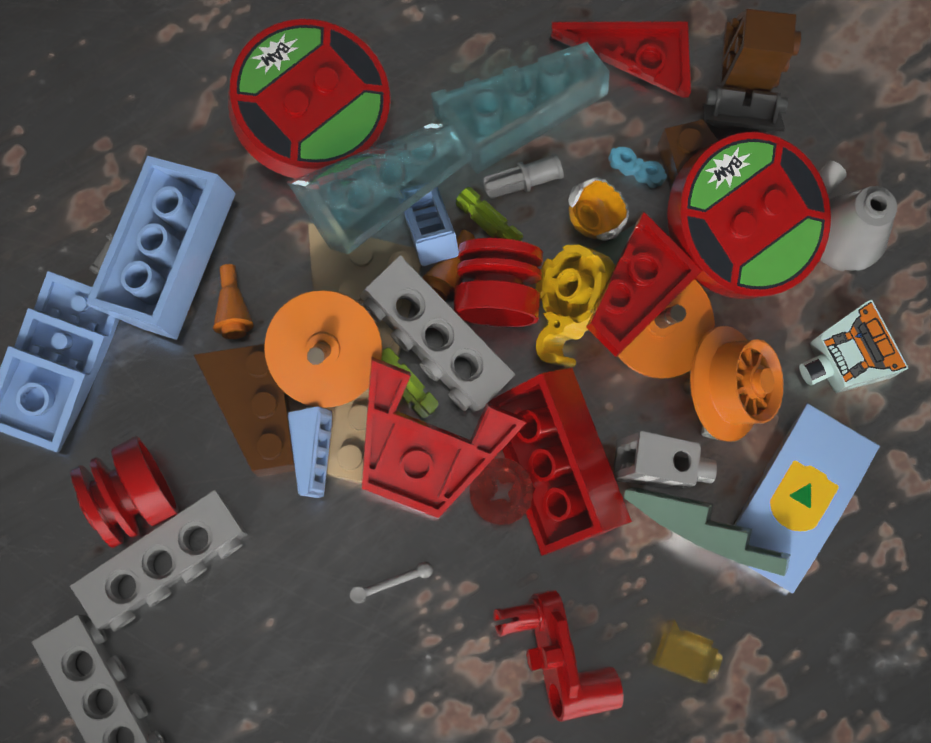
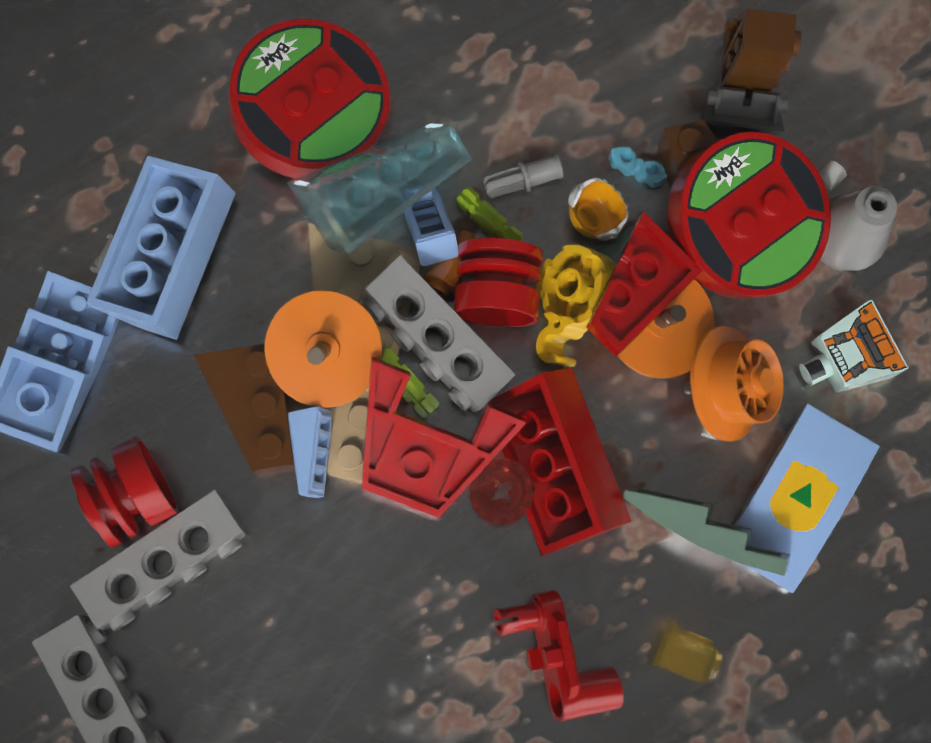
(231, 315): orange cone -> none
(359, 594): light grey hinge -> none
(521, 103): clear light blue wedge -> none
(644, 49): red wing -> none
(661, 462): light grey torso -> none

